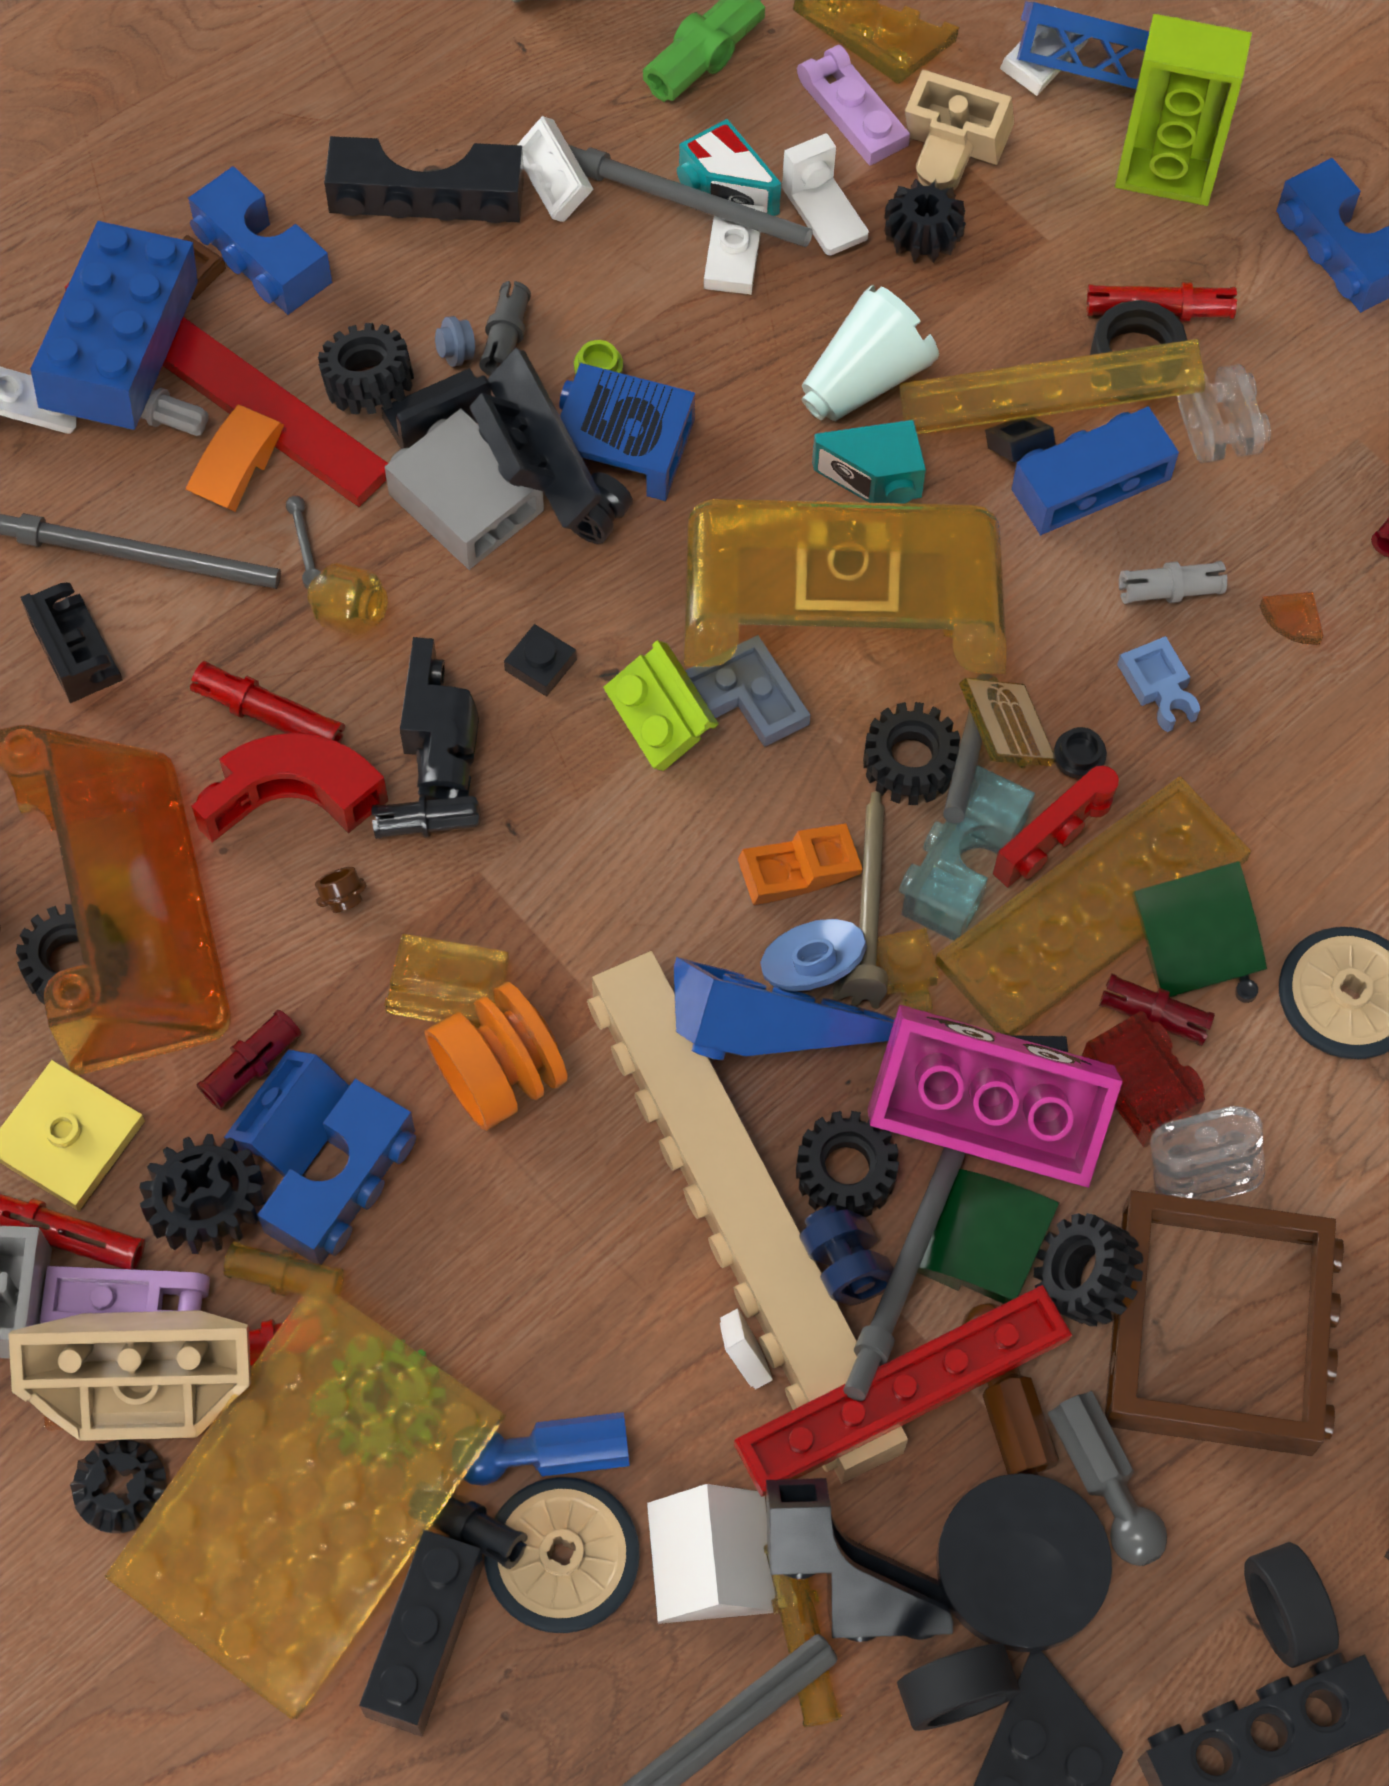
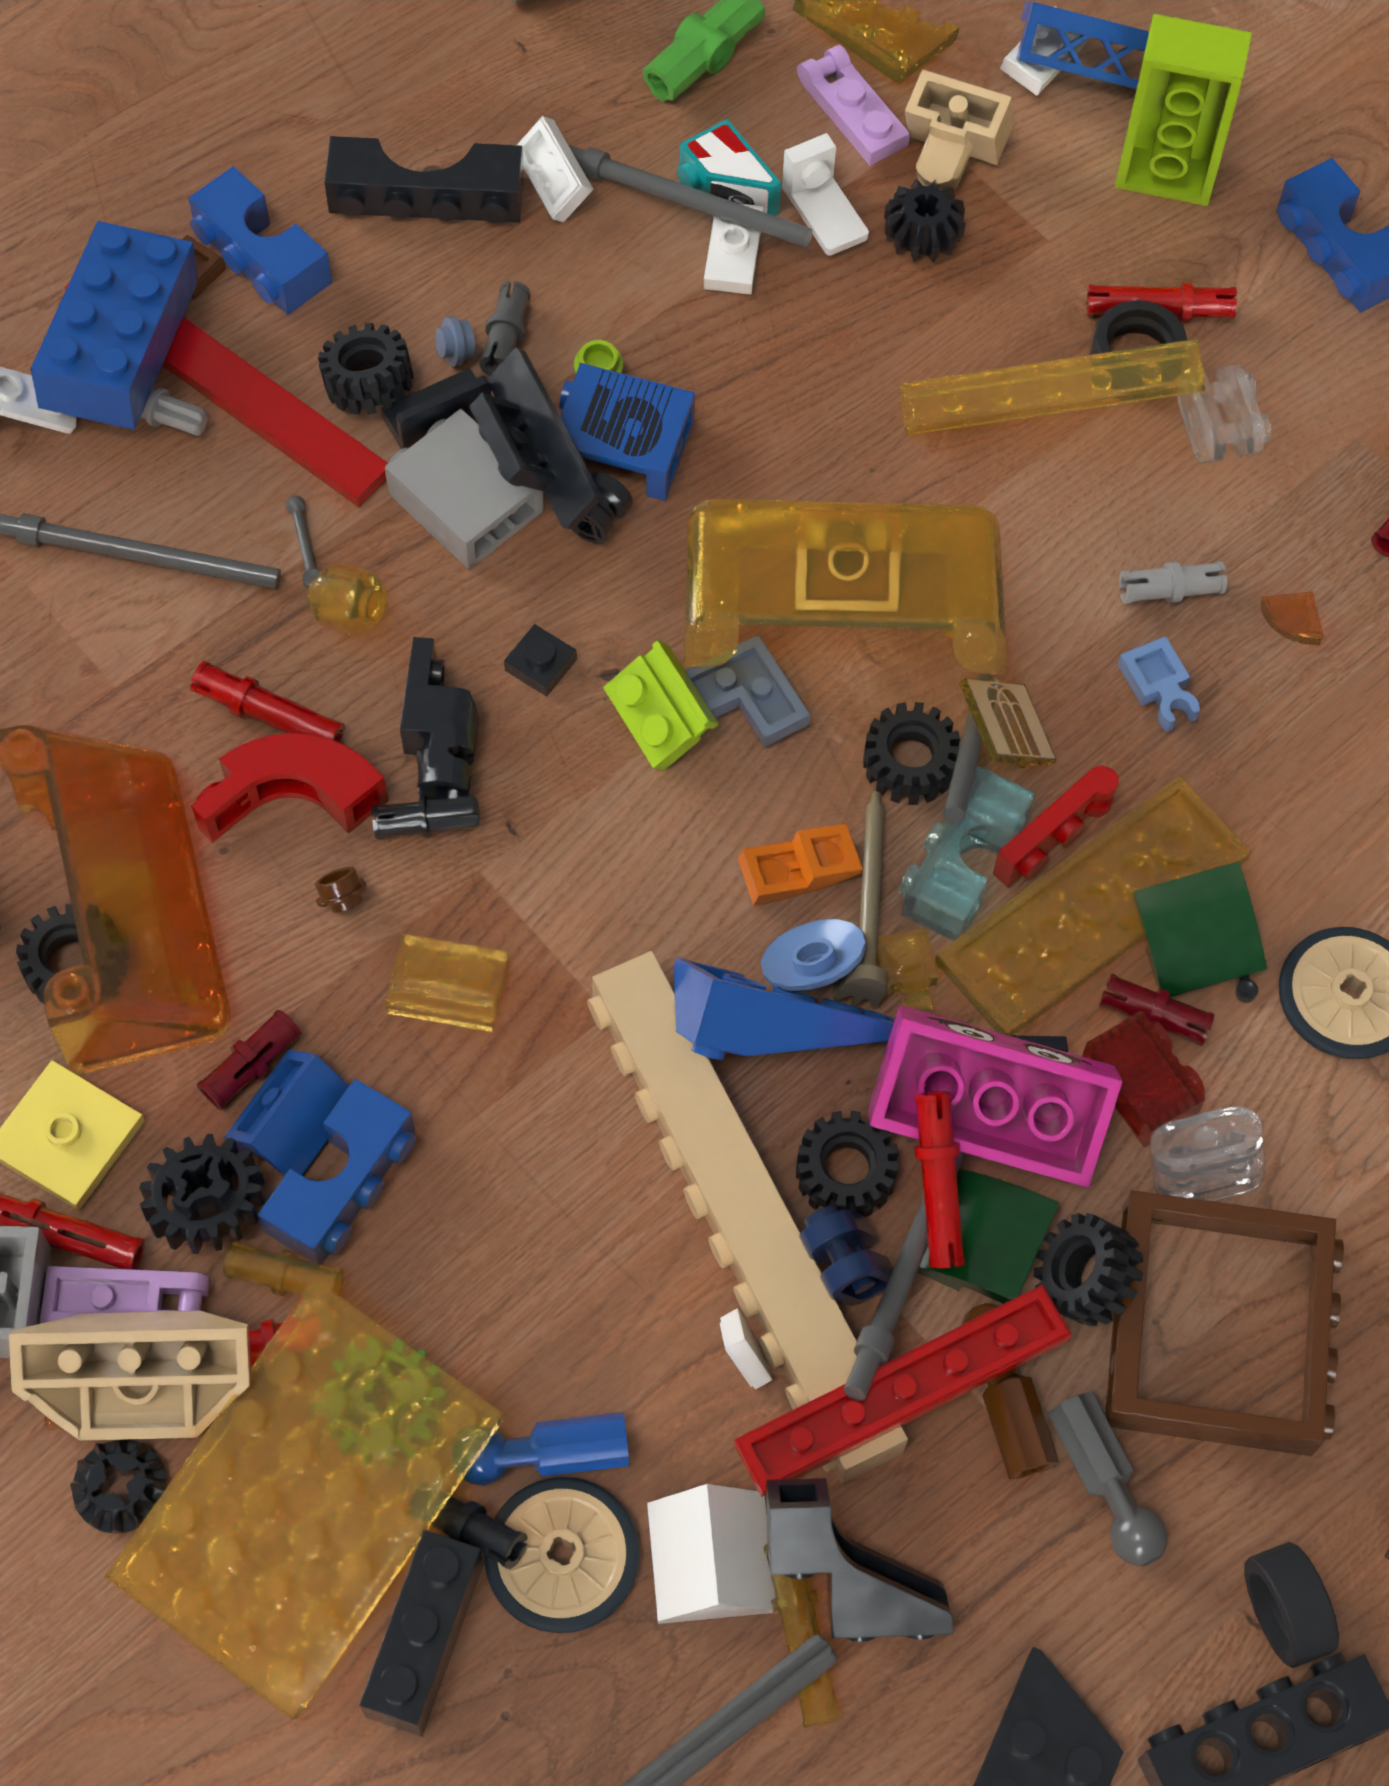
(71, 641): black hinge -> none
(231, 457): orange slope -> none
(504, 1051): orange wheel -> none
(867, 356): light aqua cone -> none
(873, 461): teal slope -> none
(939, 1178): none -> red pin
(958, 1686): black tyre -> none
(1020, 437): black plate -> none
(1024, 1562): black piece -> none
(1079, 752): black plate -> none
(1094, 469): blue brick -> none

